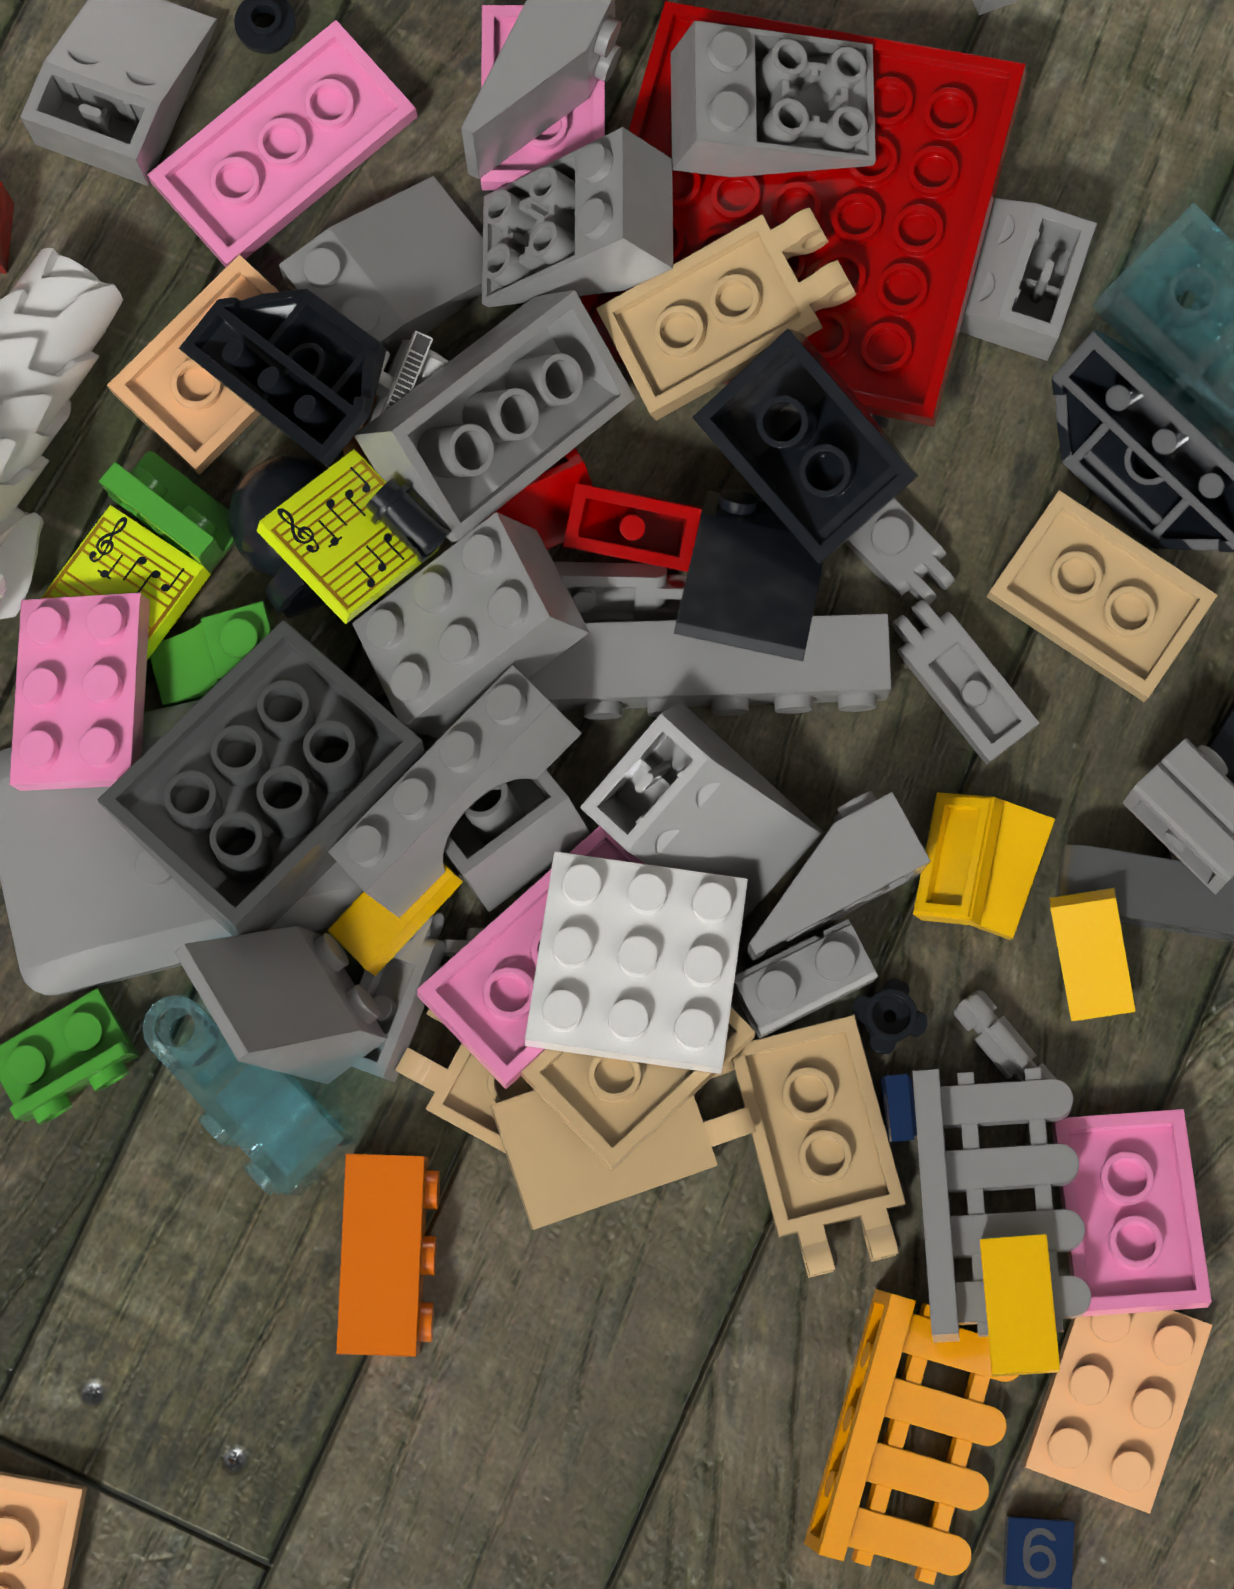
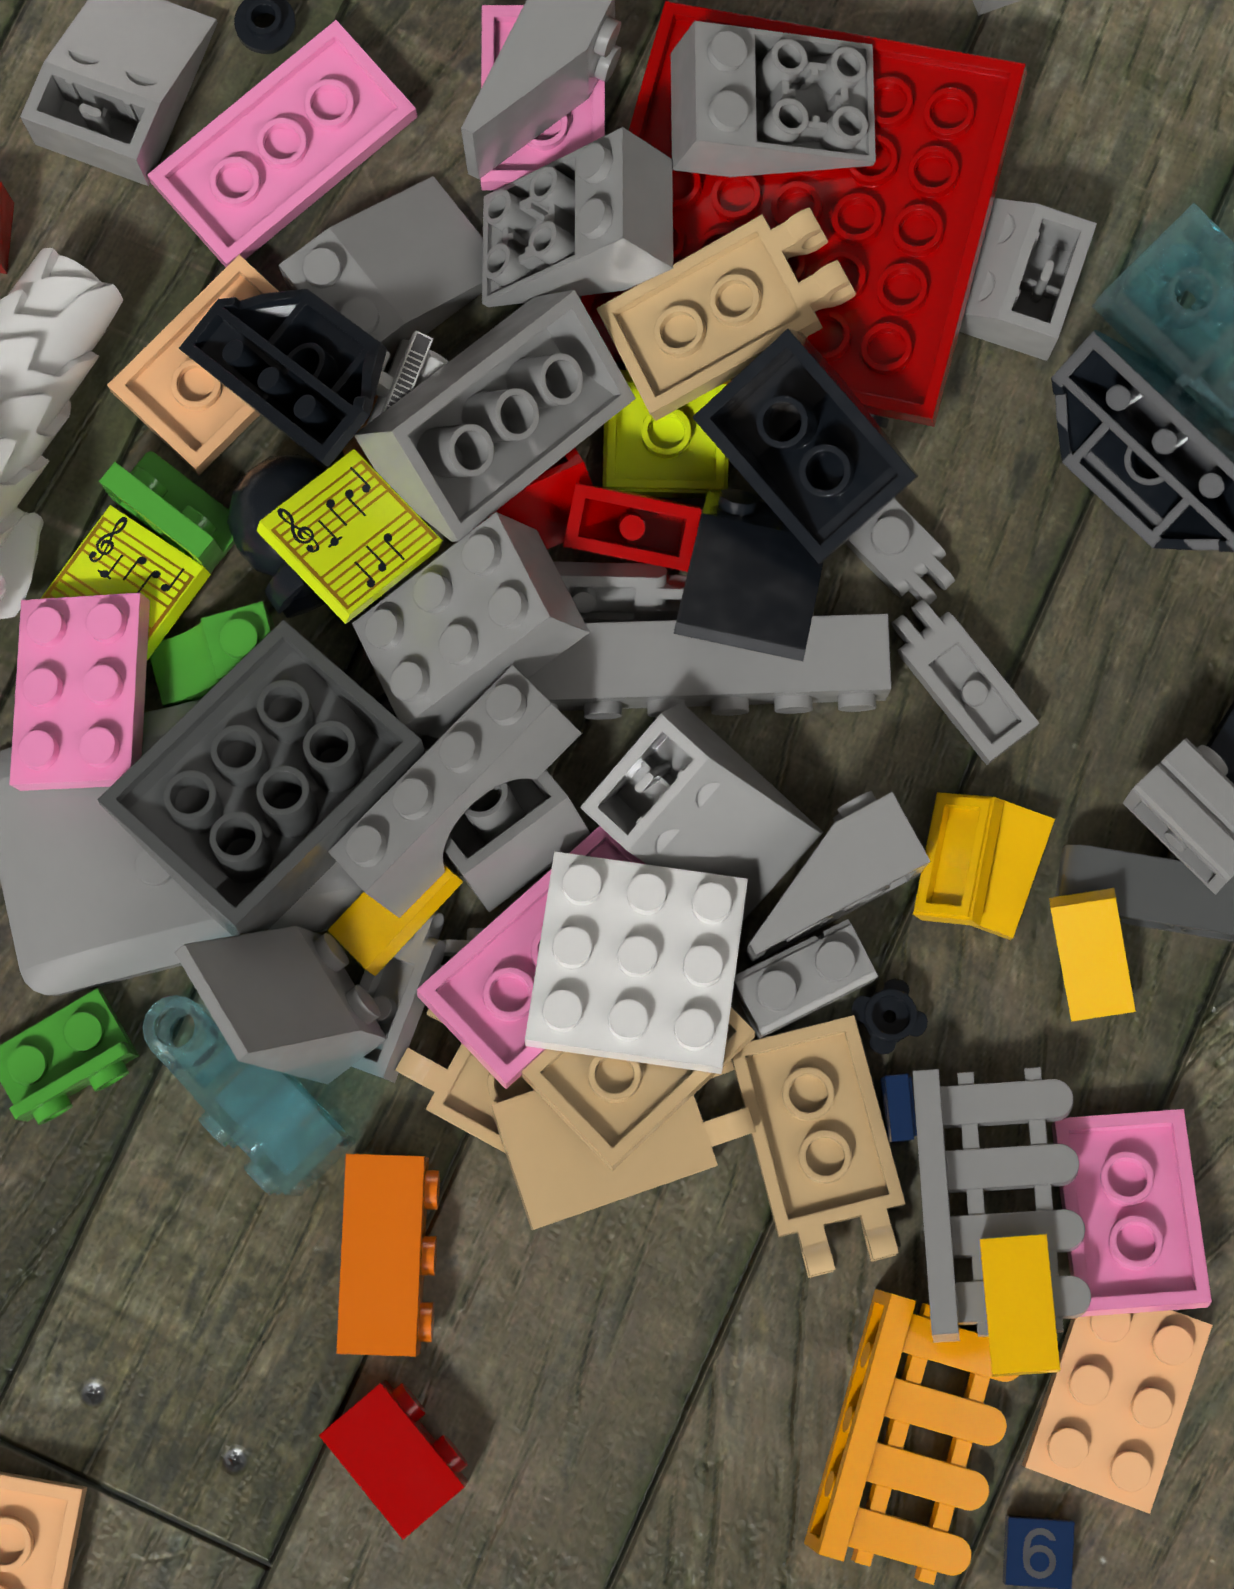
(396, 1457): none -> red brick
(407, 519): black pin -> none
(662, 455): none -> neon yellow tile
(997, 1037): light grey axle -> none
(1102, 596): tan plate -> none

